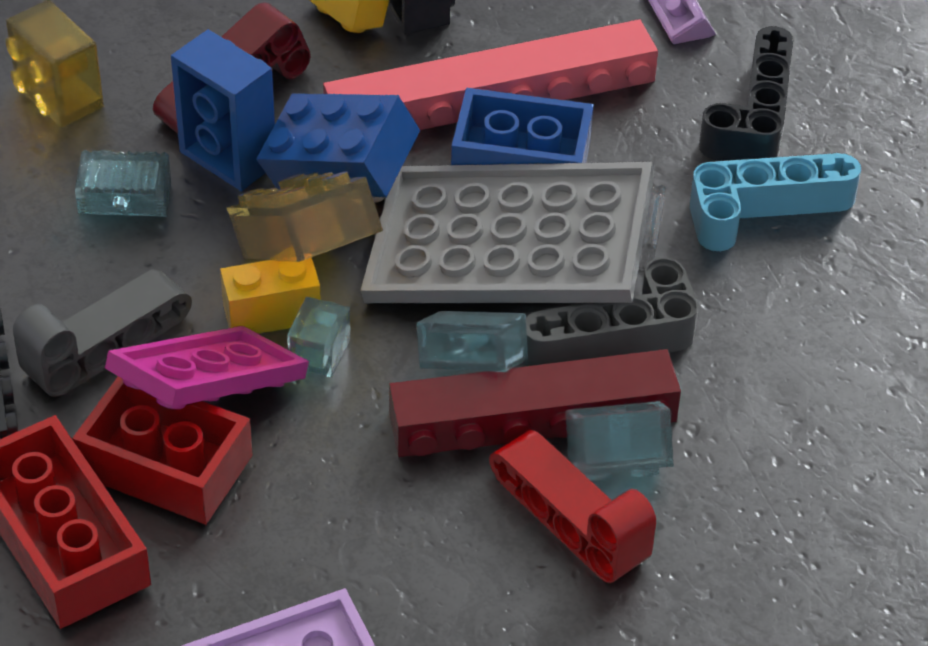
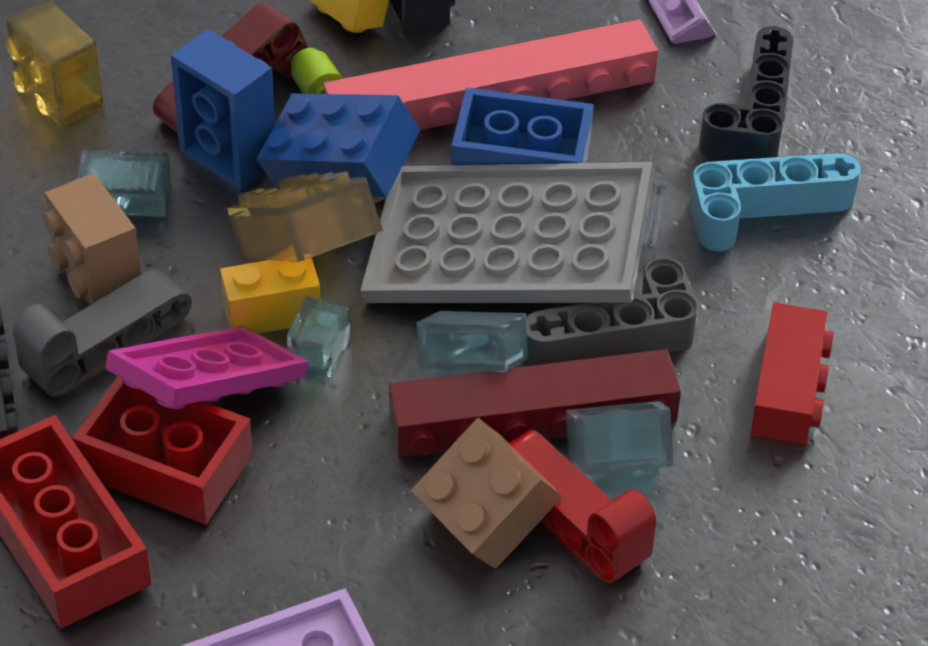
(90, 238): none -> medium nougat brick
(311, 69): none -> lime brick
(486, 493): none -> medium nougat brick
(792, 374): none -> red brick

